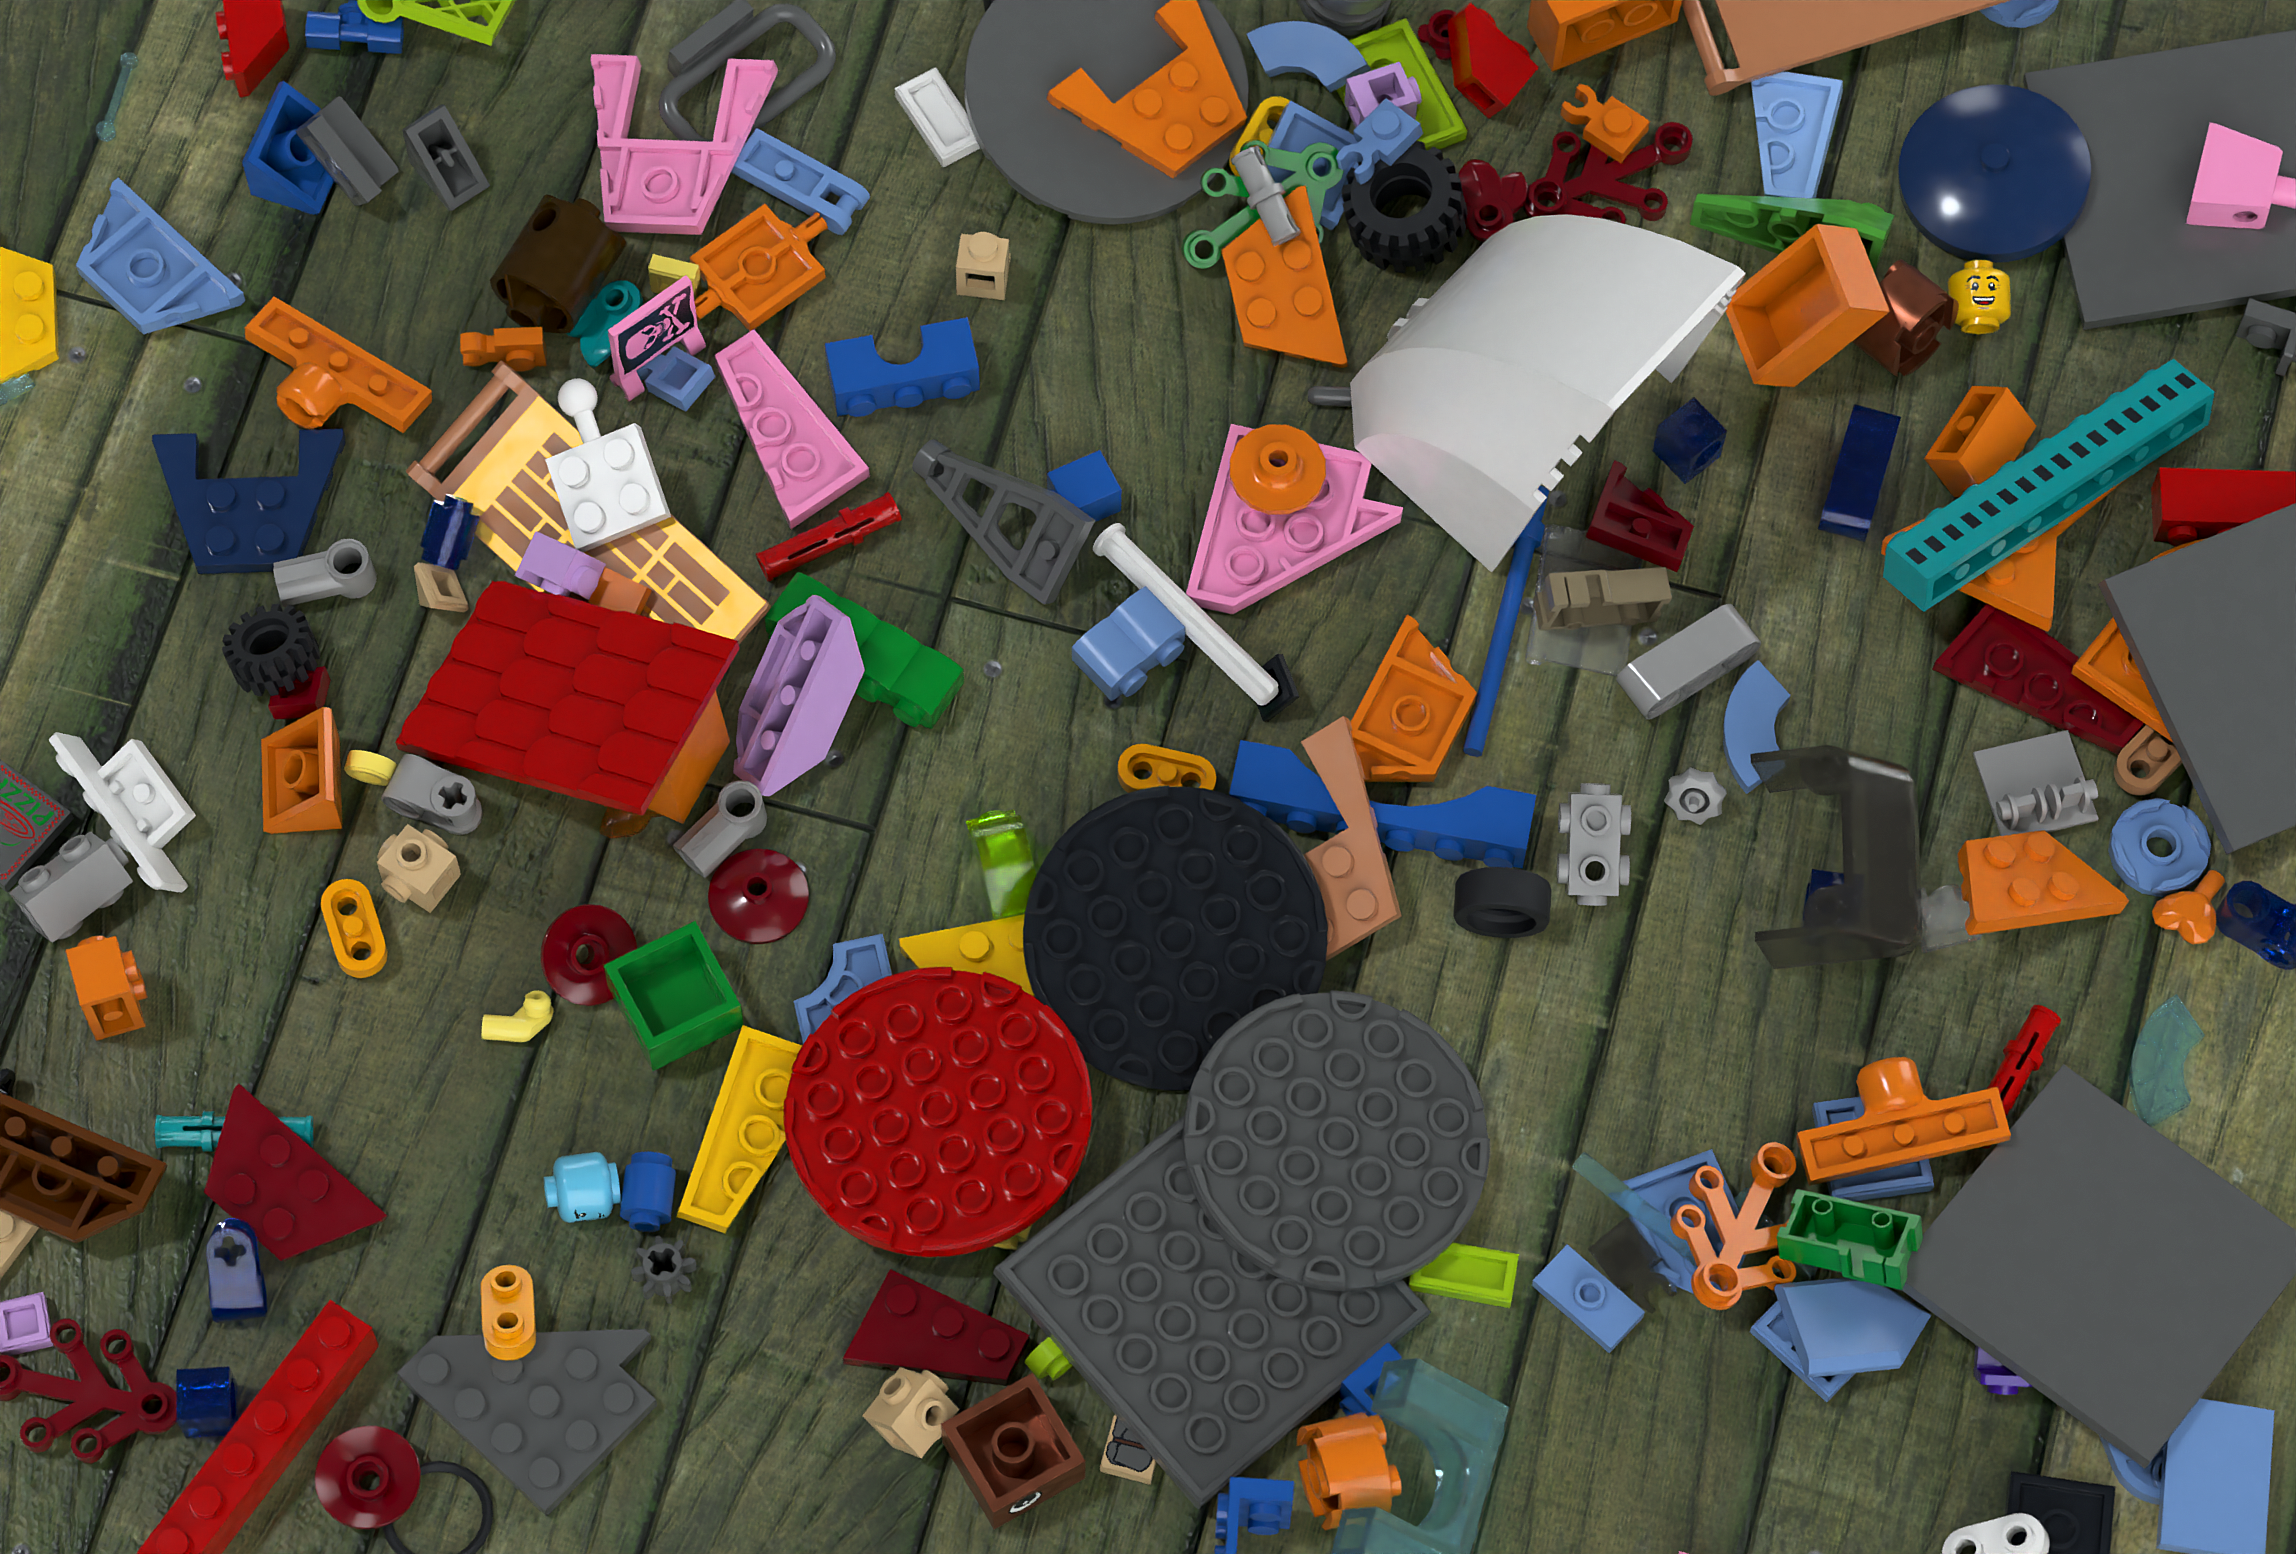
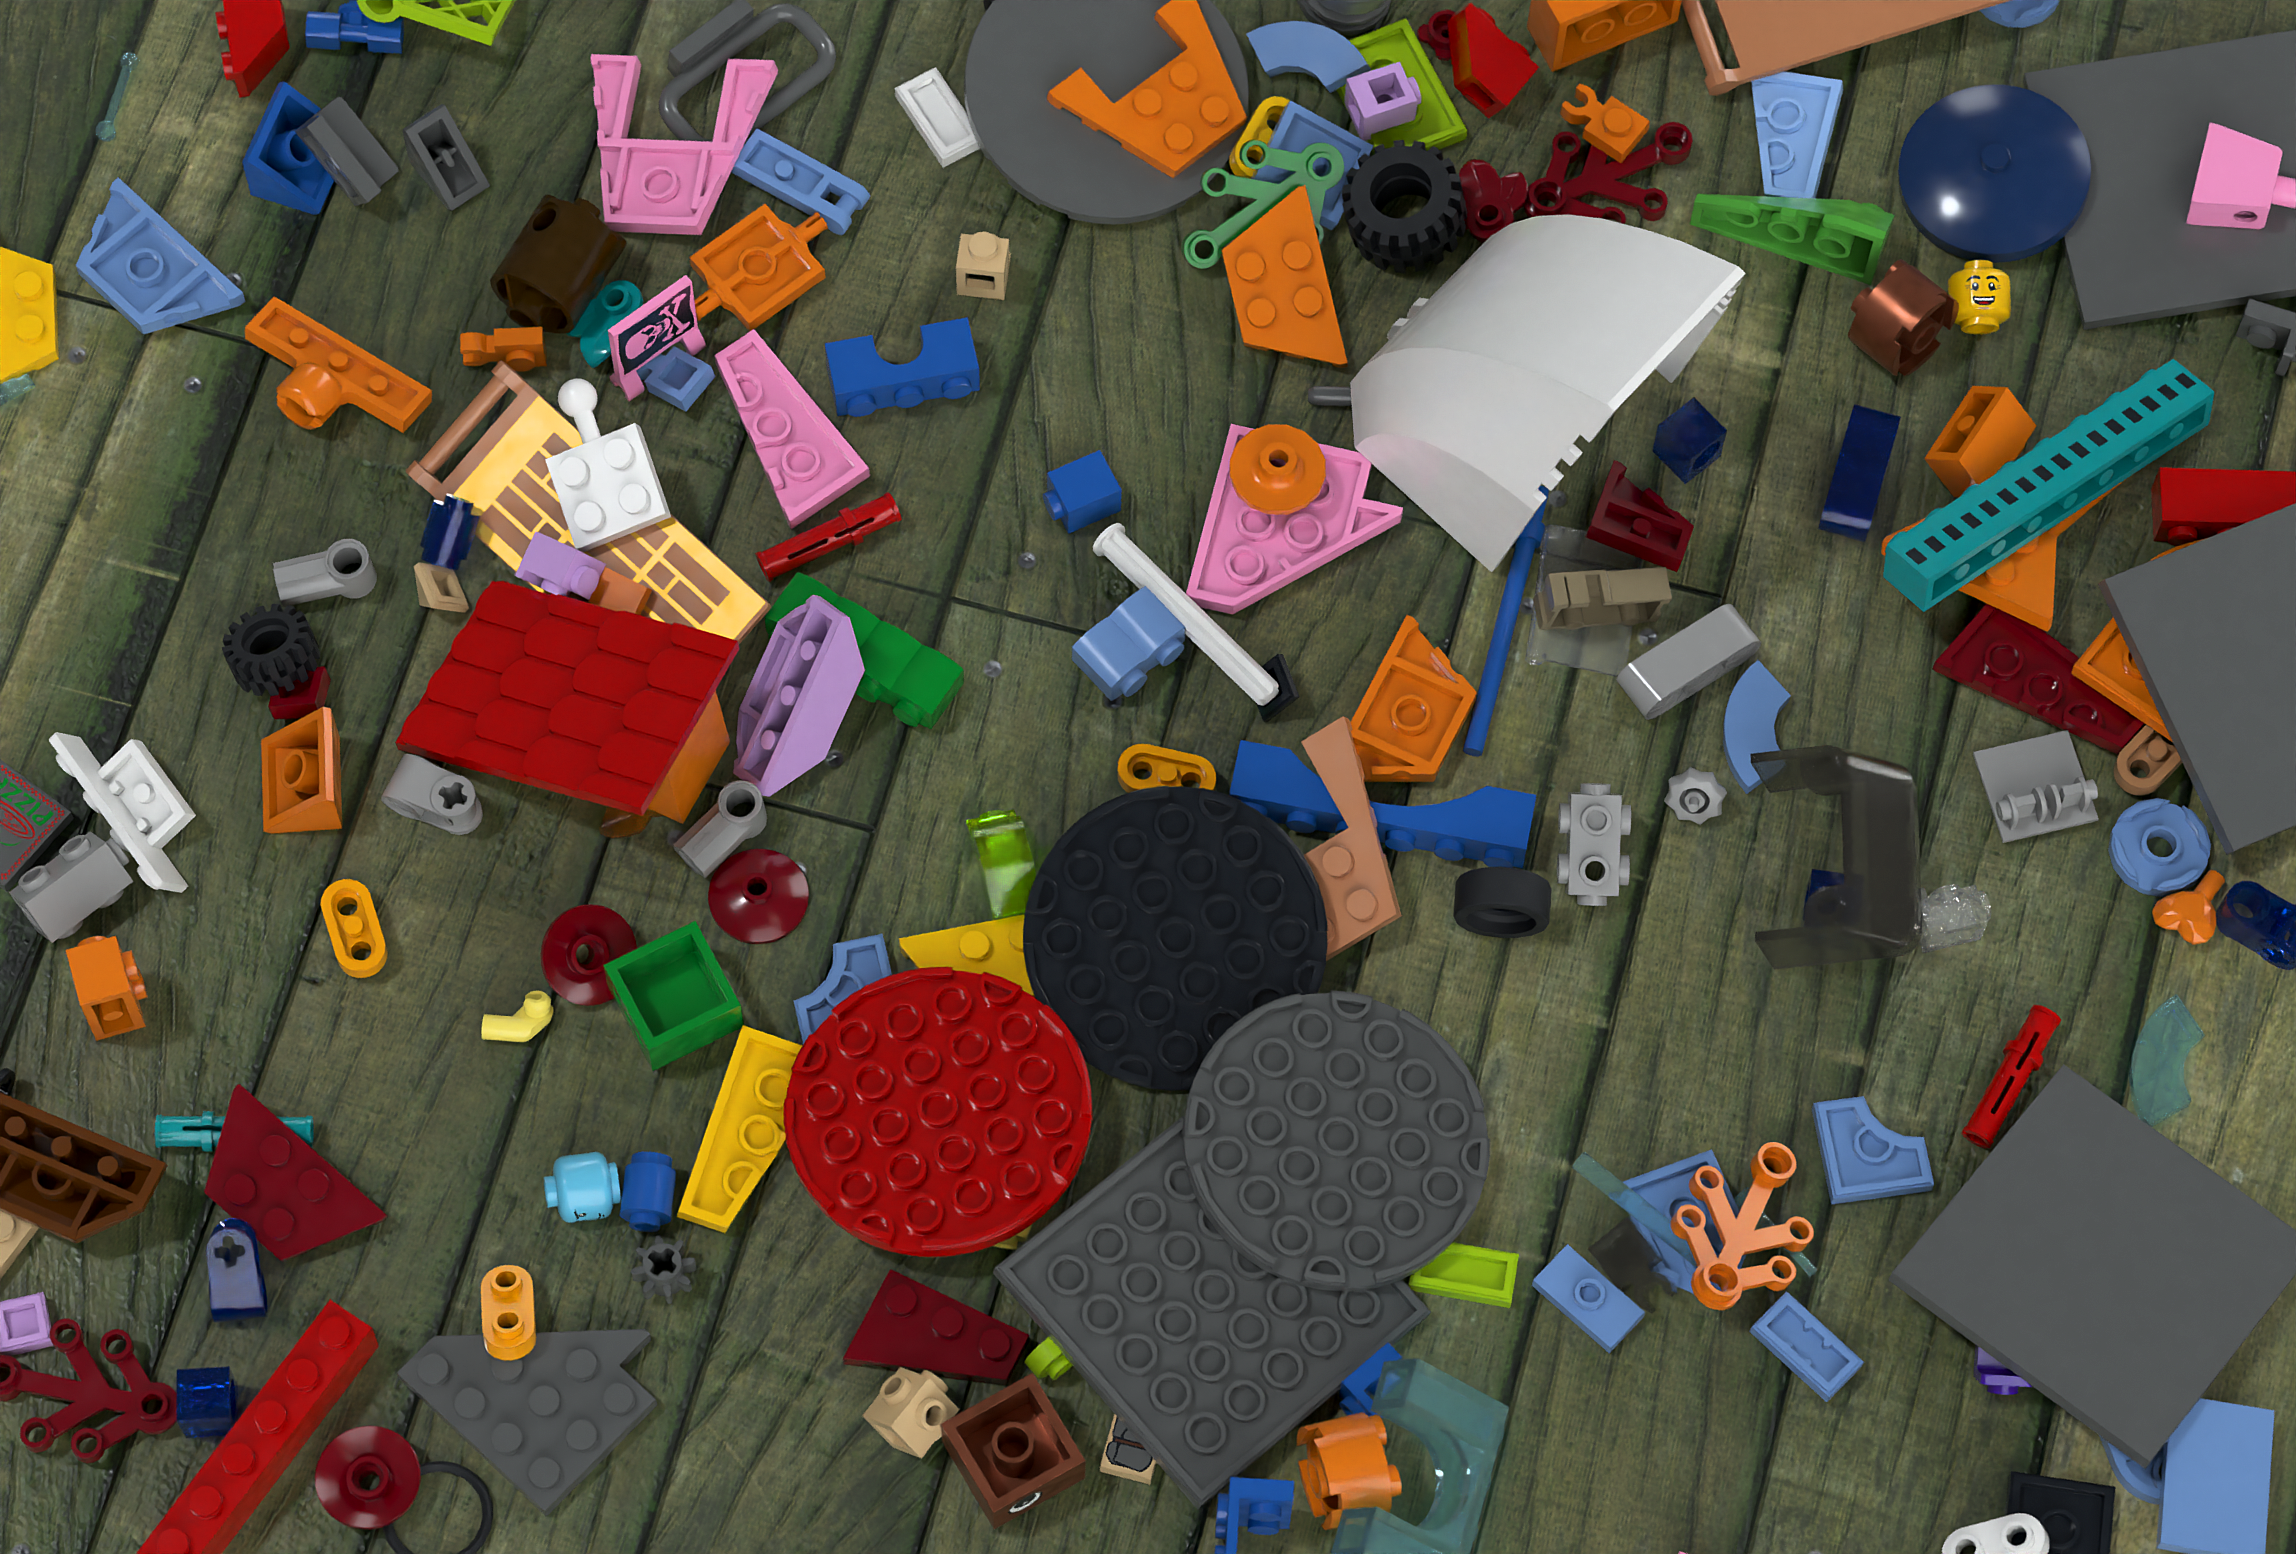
(247, 521): dark blue wing -> none
(369, 767): light yellow tile -> none
(417, 867): tan brick -> none
(666, 271): light yellow tile -> none
(1053, 540): dark grey plate -> none
(1265, 196): light grey pin -> none
(1381, 135): medium blue plate -> none
(1806, 305): orange piece -> none
(1849, 1325): medium blue tile -> none
(1850, 1238): green piece -> none
(1900, 1125): orange plate -> none
(2030, 883): orange wing -> none

